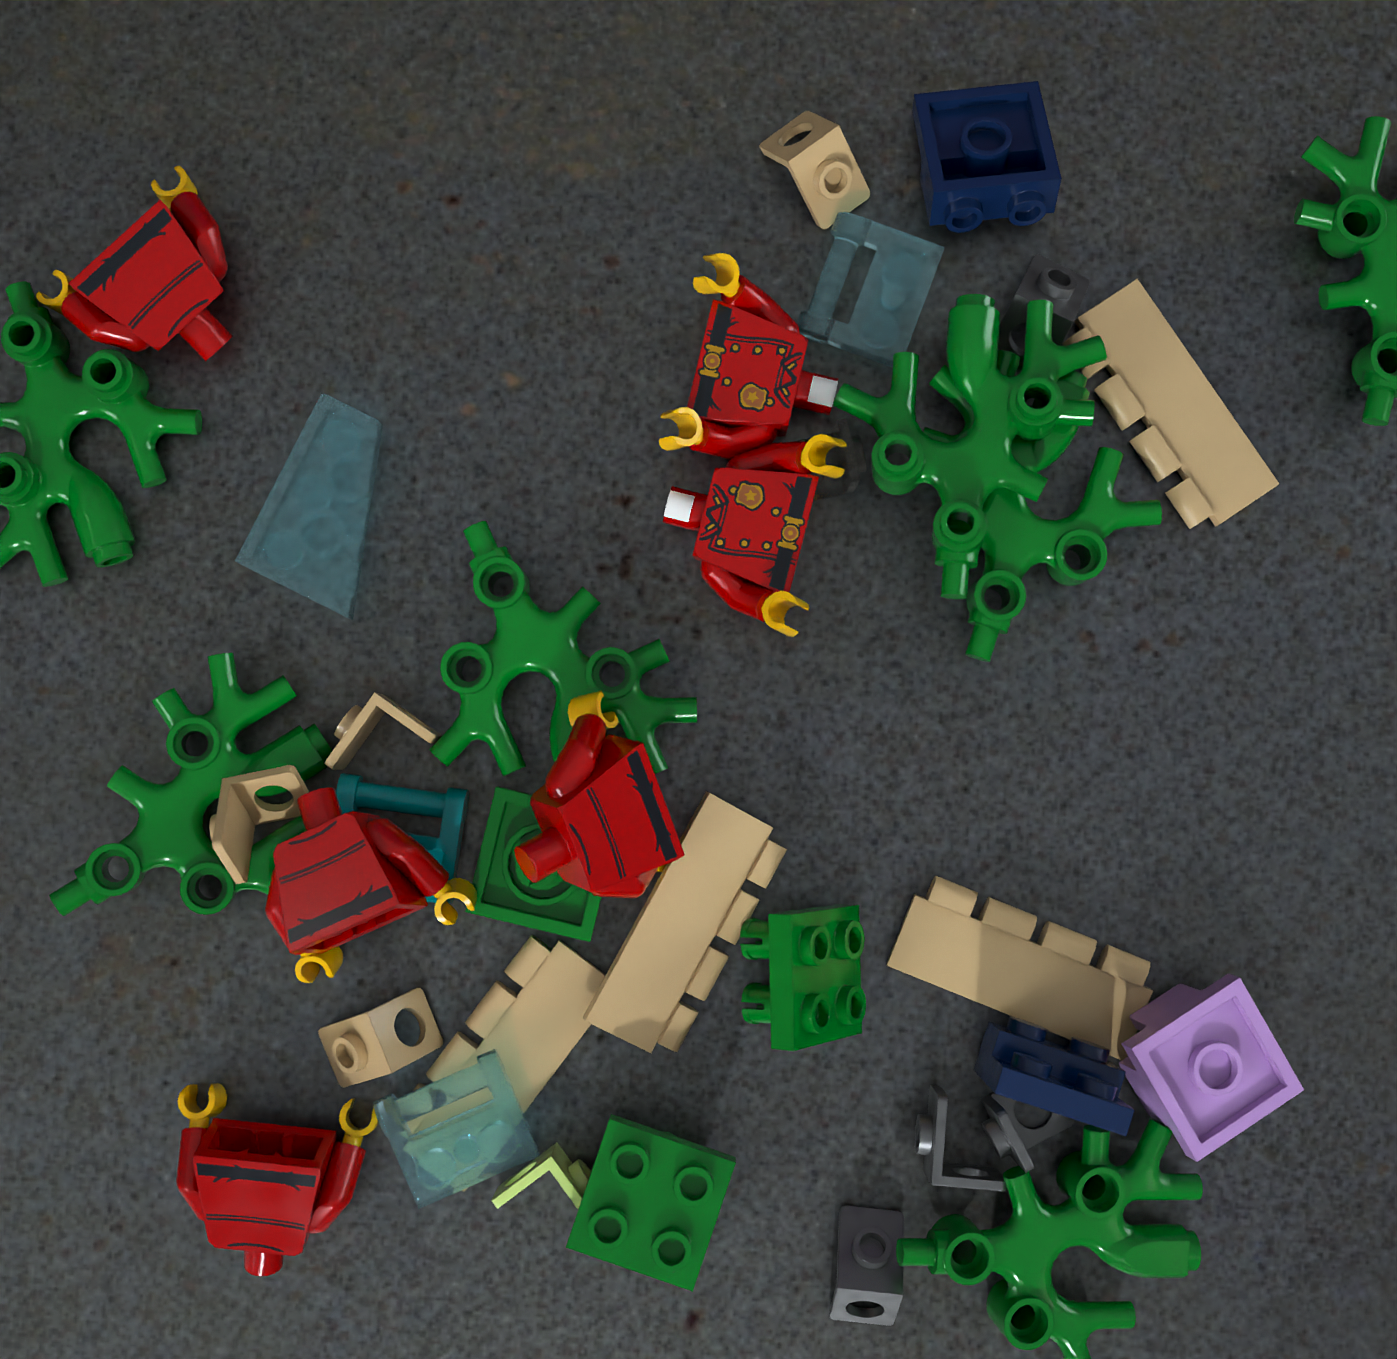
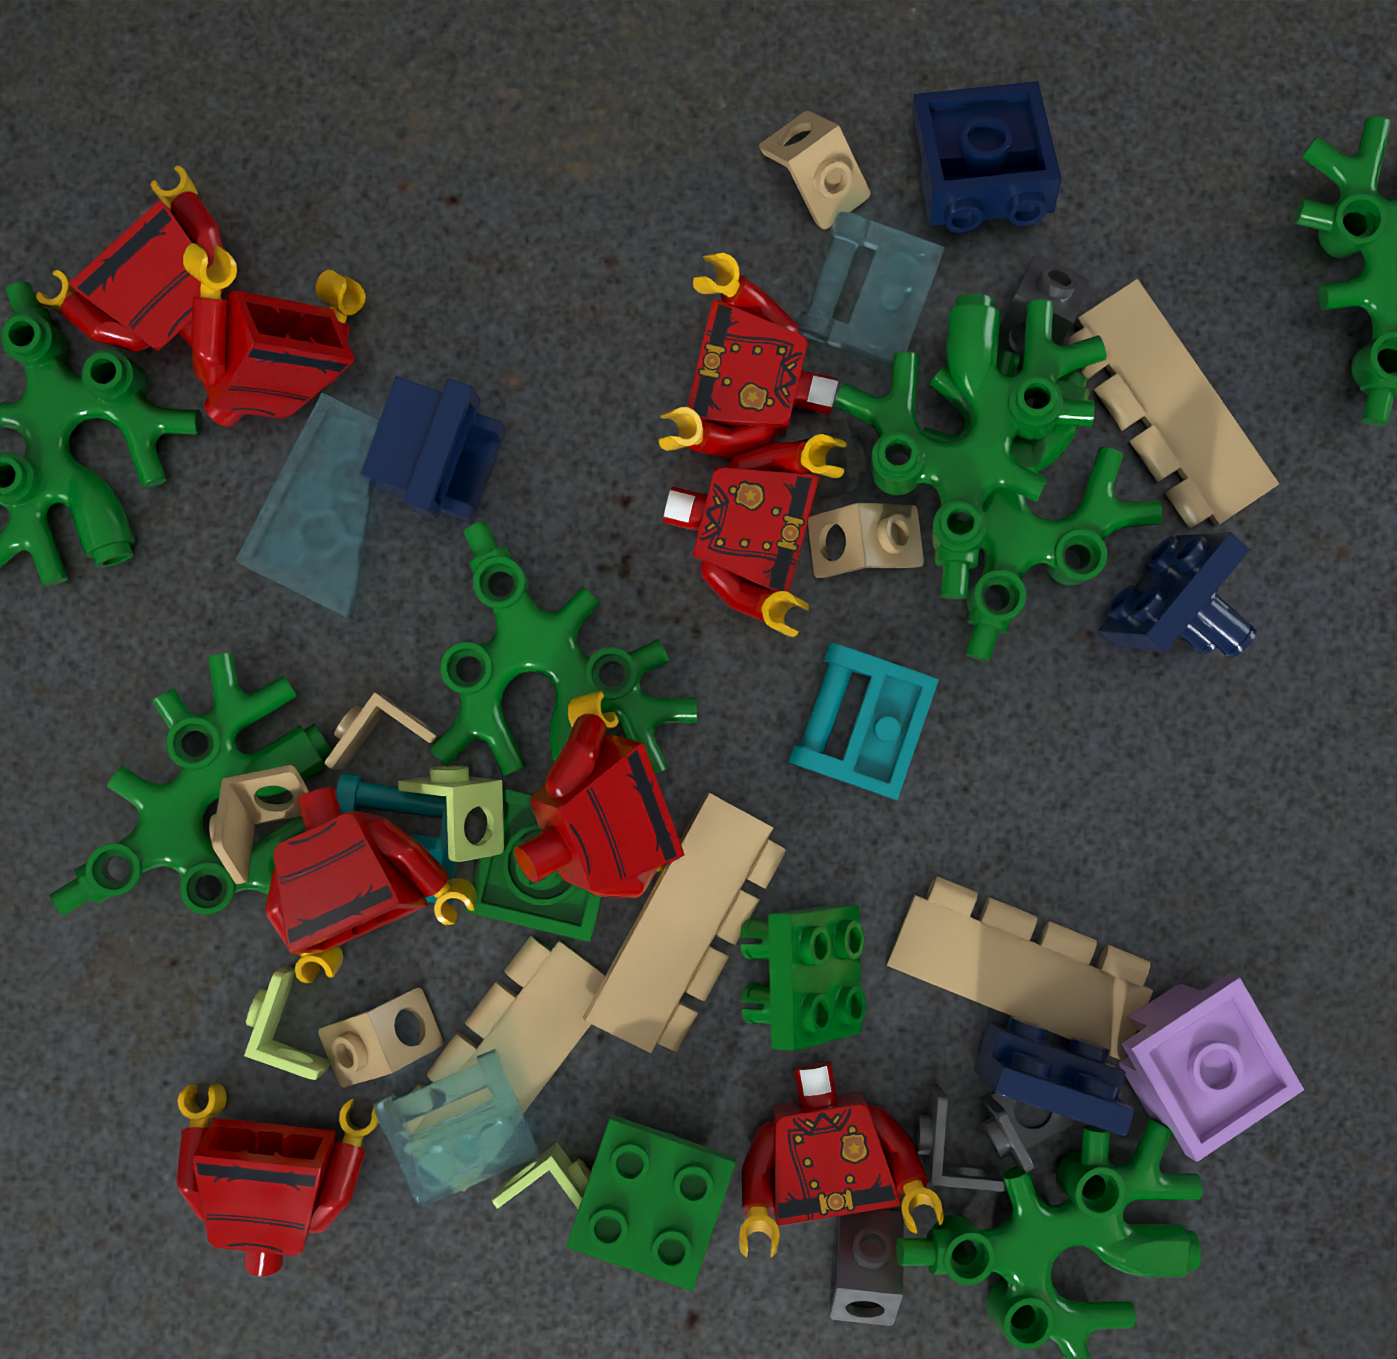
(264, 1018): none -> yellowish green bracket
(265, 350): none -> red torso
(434, 449): none -> dark blue plate
(462, 796): none -> yellowish green bracket
(828, 1161): none -> red torso
(874, 536): none -> tan bracket
(884, 726): none -> teal plate
(1182, 599): none -> dark blue plate

